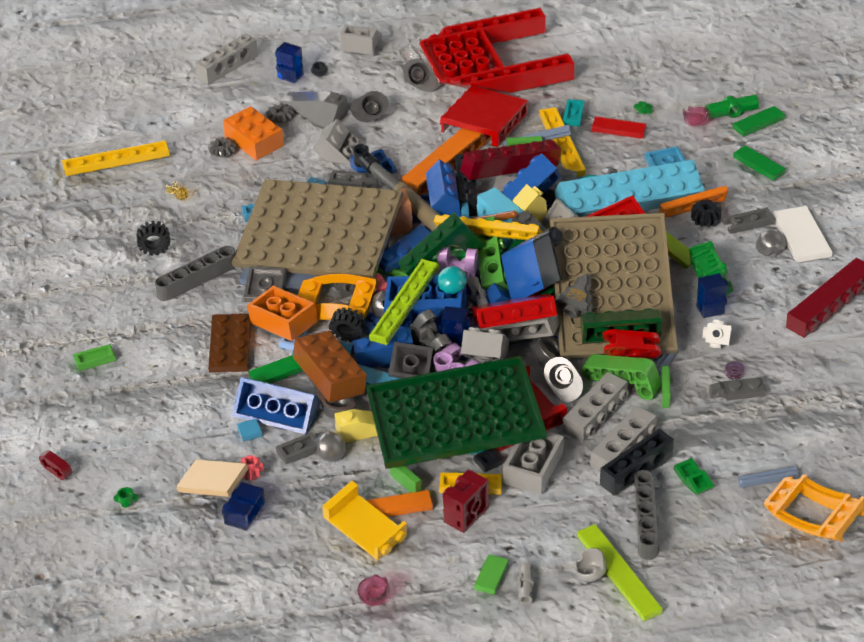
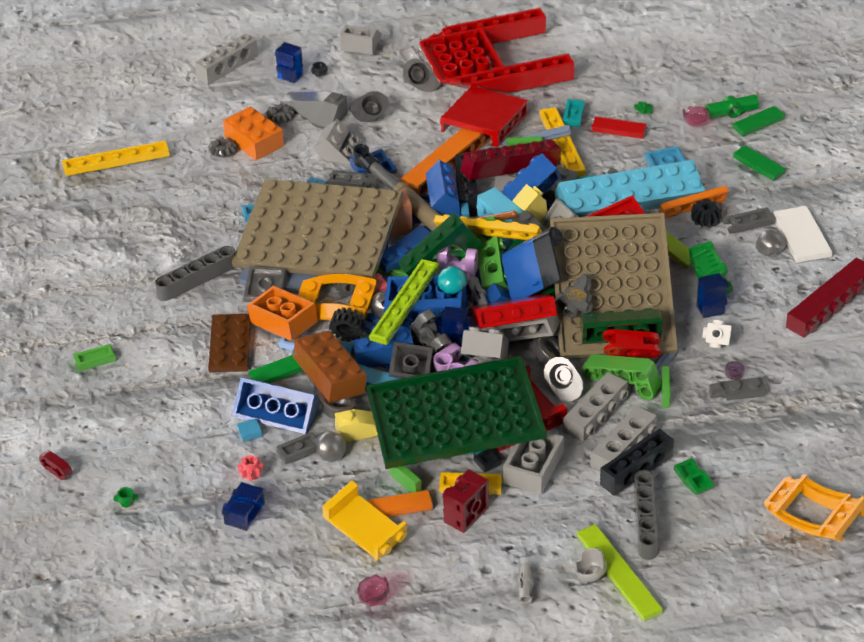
(153, 230): black tyre -> none
(179, 192): clear yellow arm -> none
(212, 478): tan tile -> none
(491, 574): bright green tile -> none
(767, 476): sand blue axle -> none

